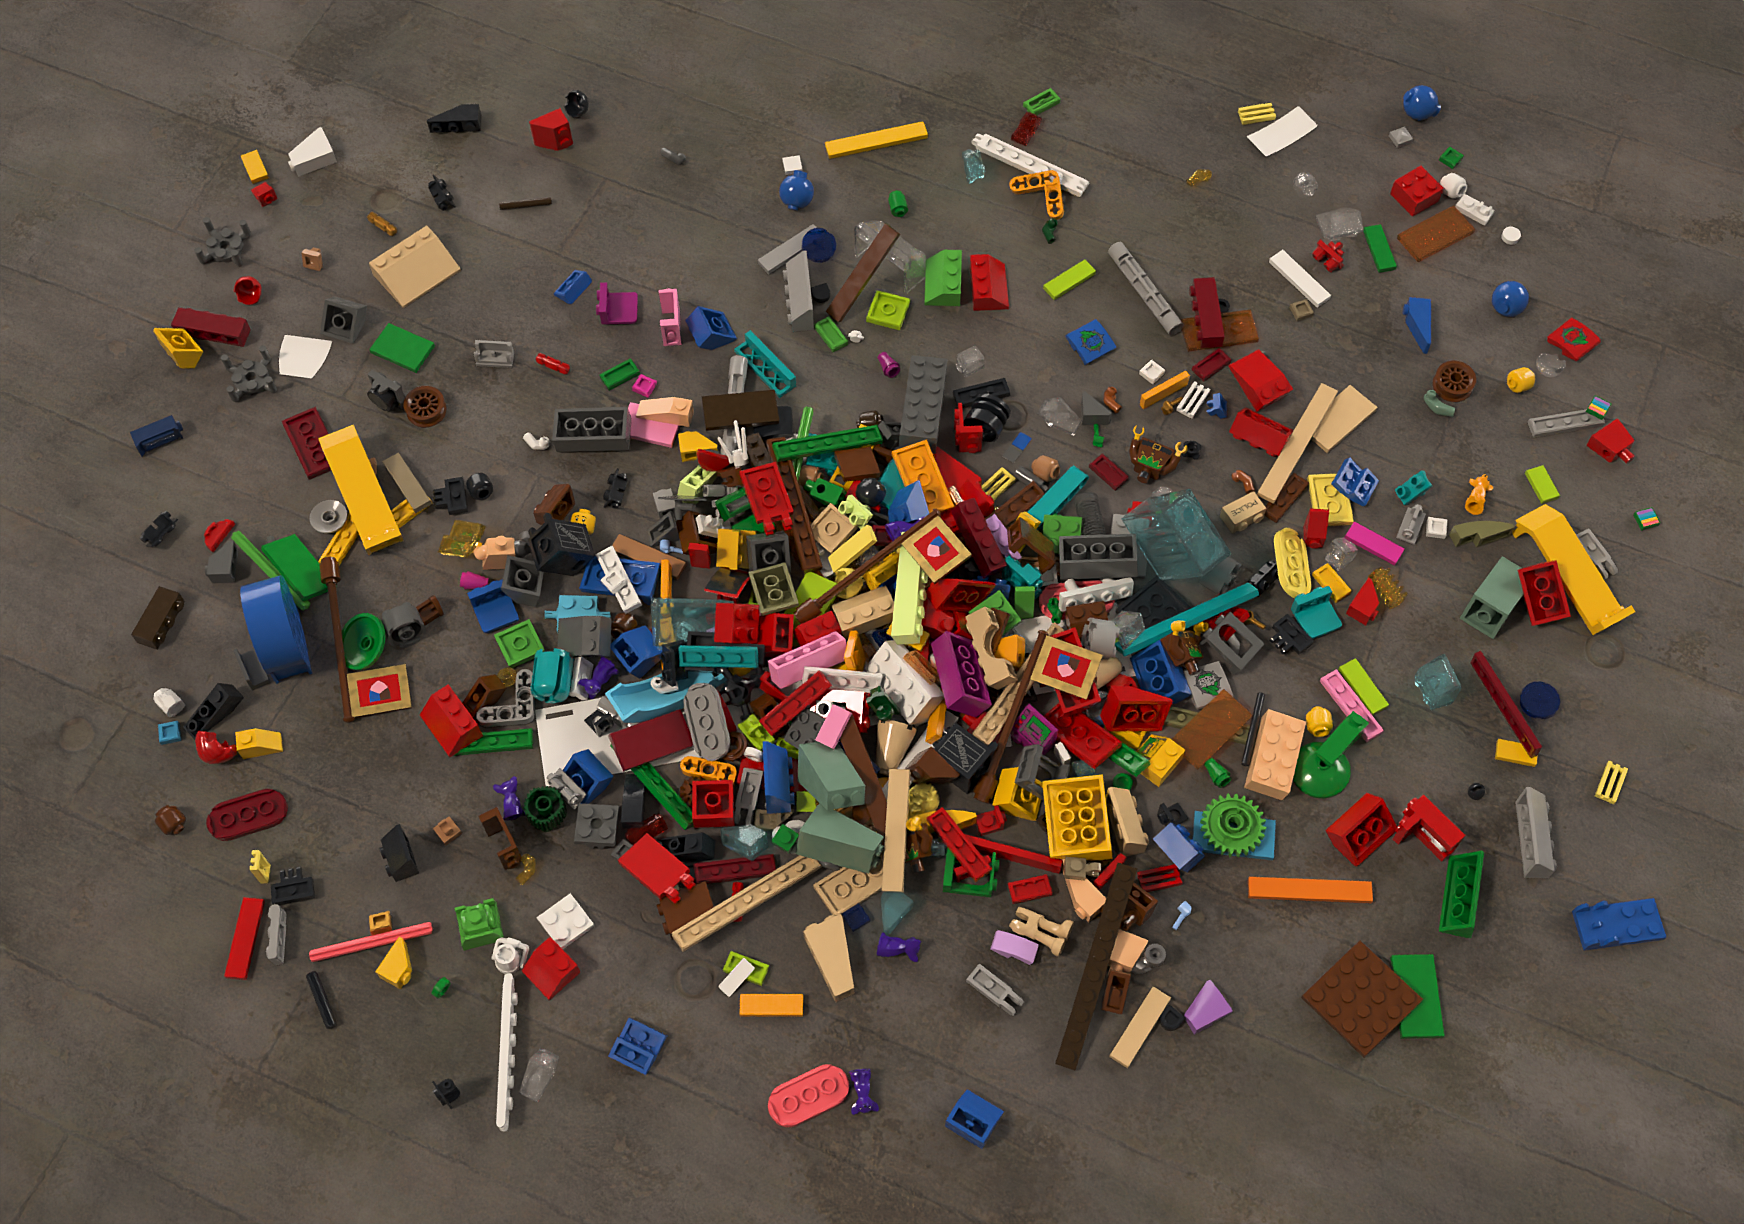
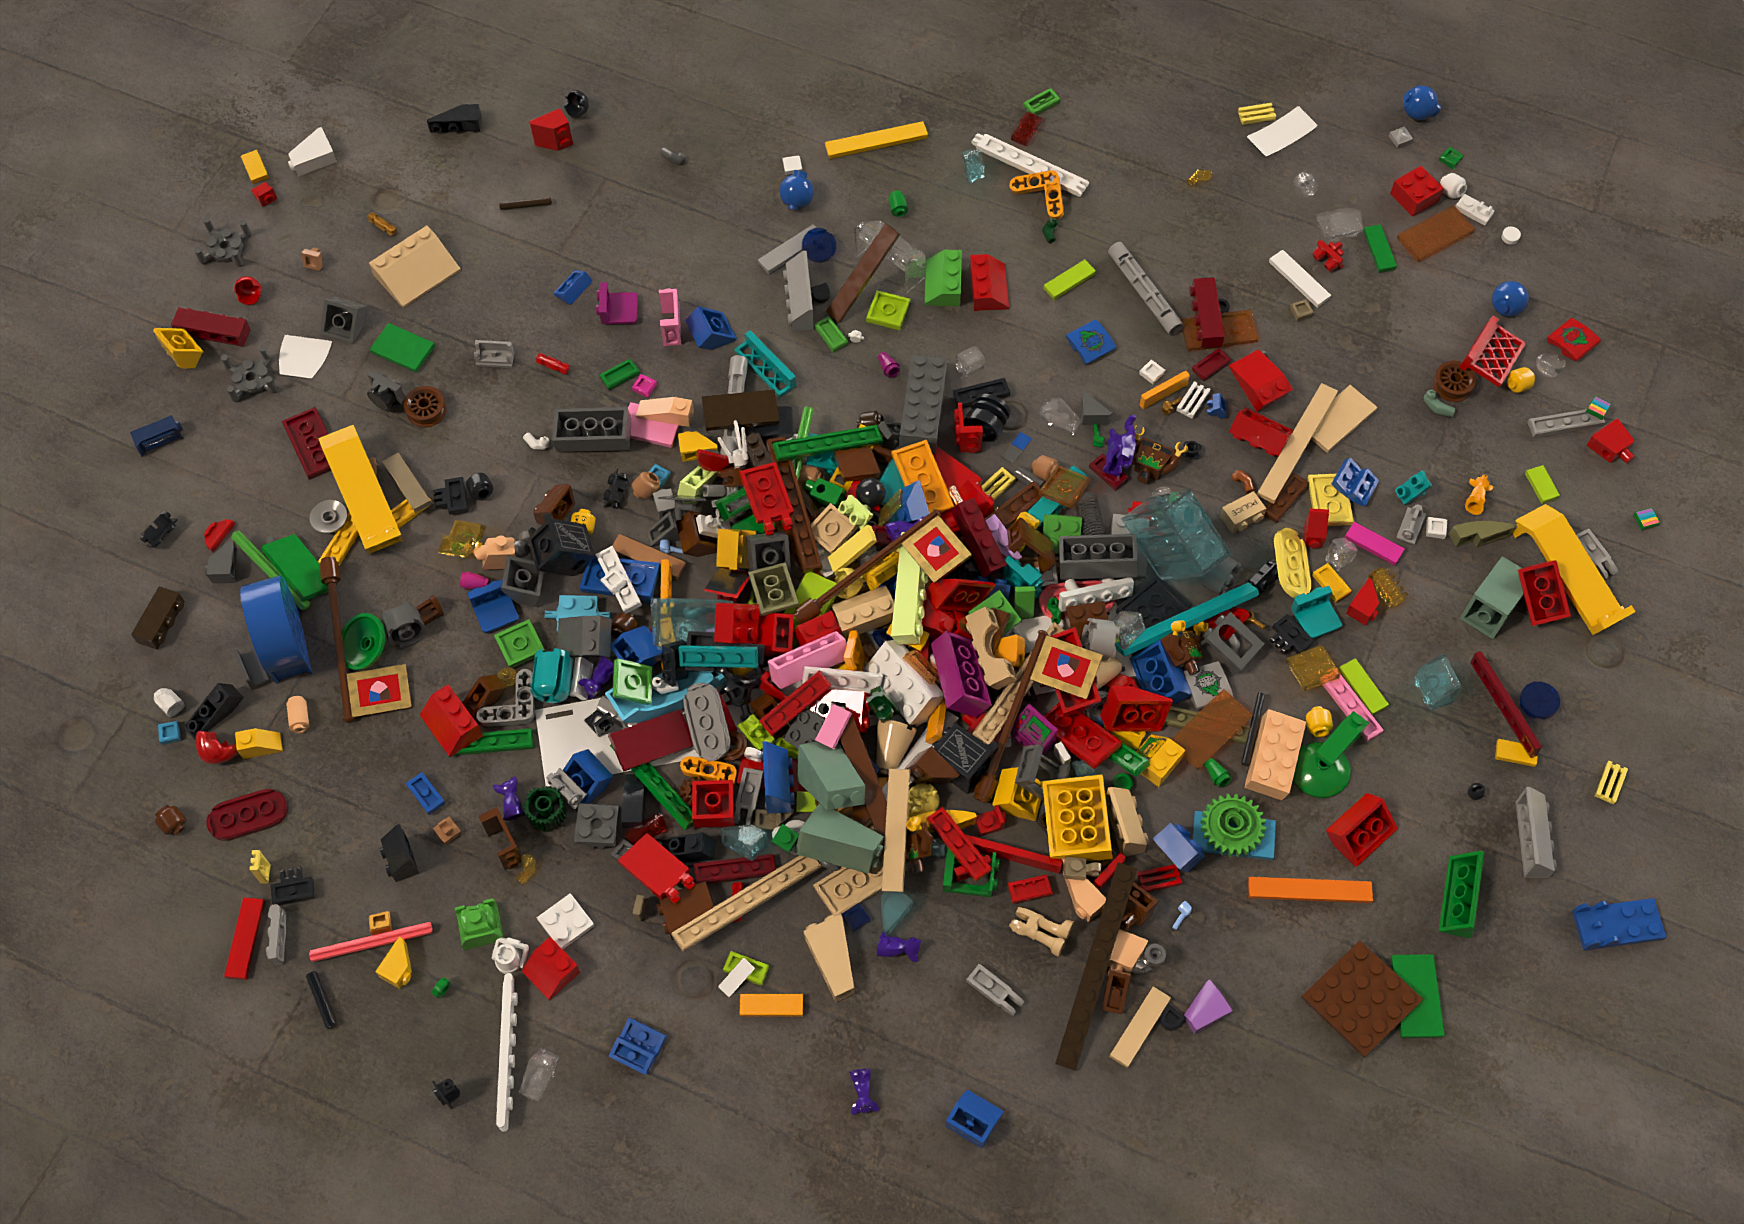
(297, 714): none -> light nougat head
(425, 793): none -> blue plate
(445, 198): black hinge -> none
(632, 681): none -> bright green tile
(639, 908): none -> dark tan tile
(645, 485): none -> medium nougat head
(661, 473): none -> dark azure tile
(699, 555): red tile -> none
(808, 1095): coral tile -> none
(890, 508): none -> clear yellow piece
(1015, 946): lavender slope -> none
(1064, 486): none -> clear orange tile
(1109, 400): dark orange arm -> none
(1120, 449): none -> dark purple animal
(1165, 816): black bracket -> none
(1313, 667): none -> clear yellow plate
(1418, 320): blue slope -> none
(1429, 827): red brick -> none
(1476, 355): none -> red fence

